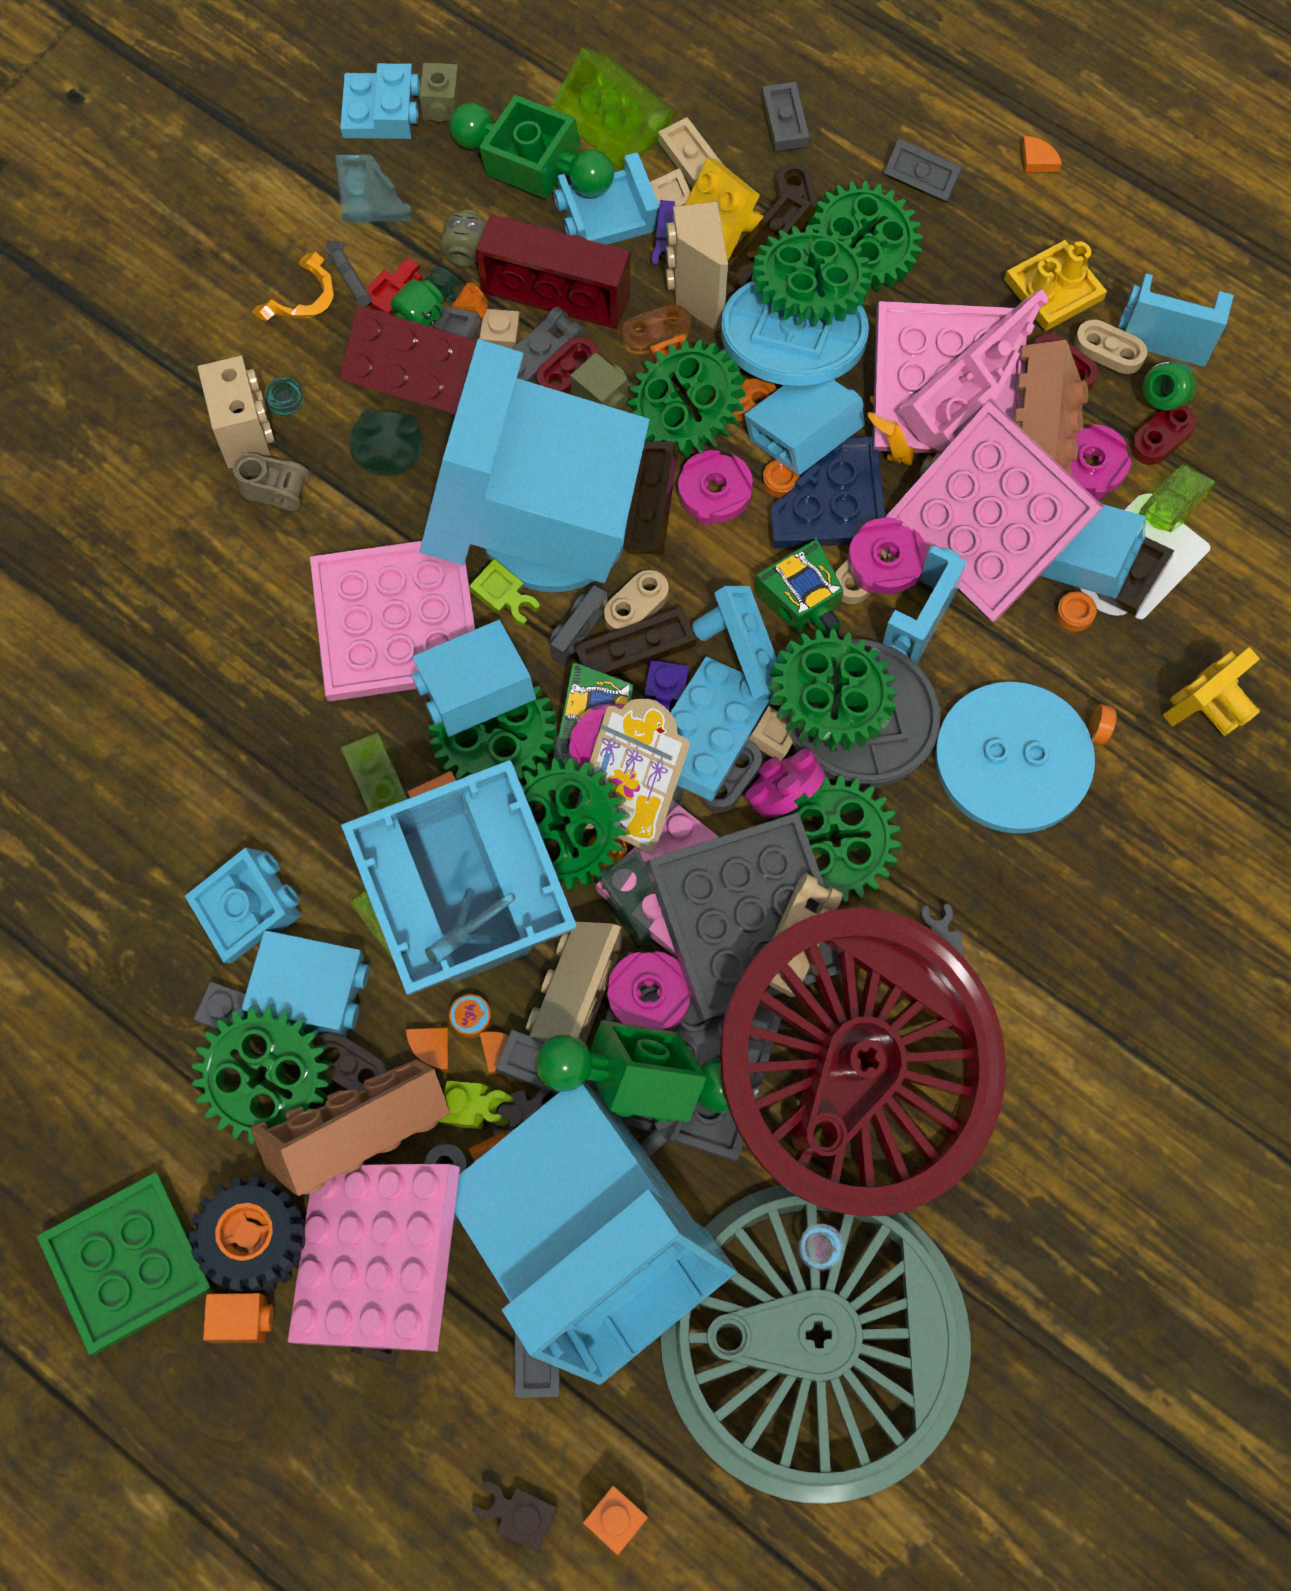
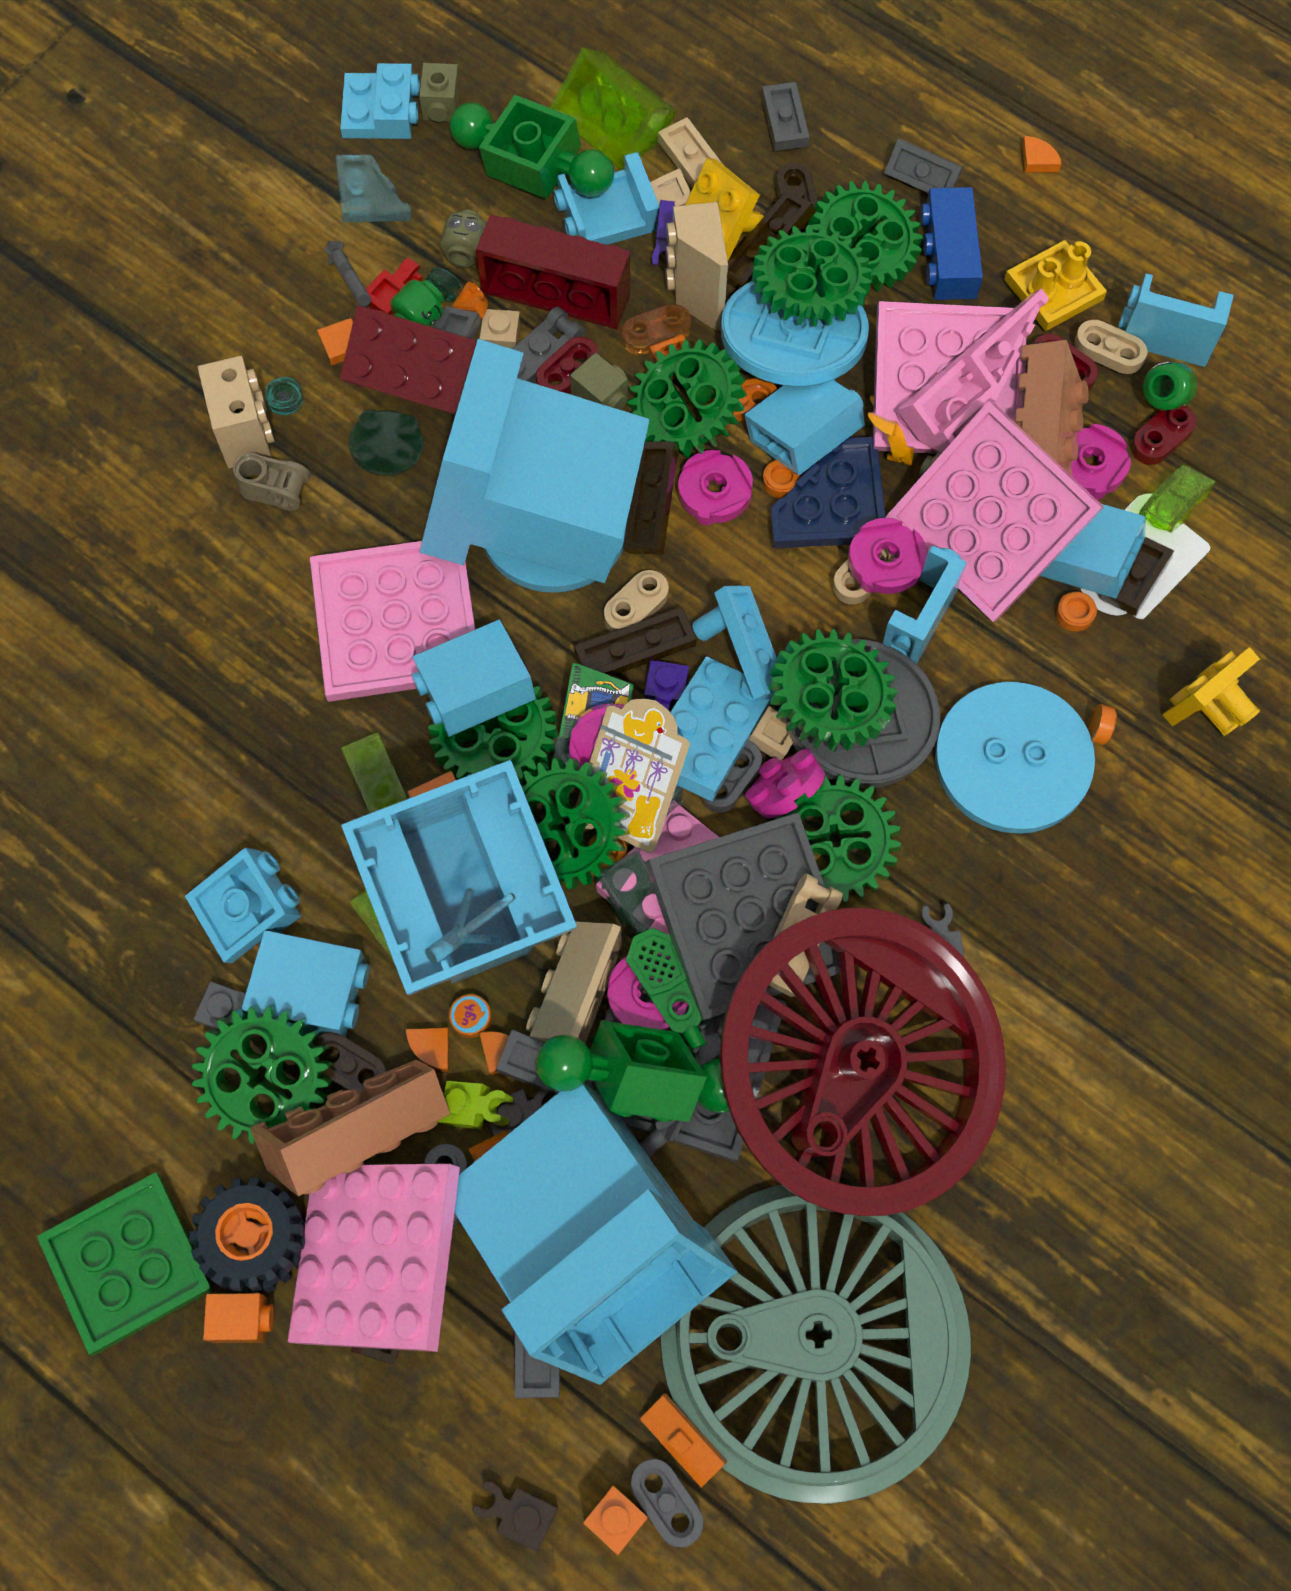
(311, 262): light orange helmet -> none
(335, 340): none -> orange tile
(500, 589): lime plate -> none
(585, 616): dark grey plate -> none
(666, 1503): none -> dark grey plate
(670, 990): none -> green piece
(683, 1440): none -> orange piece
(802, 590): torso -> none
(821, 1247): clear tile -> none
(951, 243): none -> blue brick

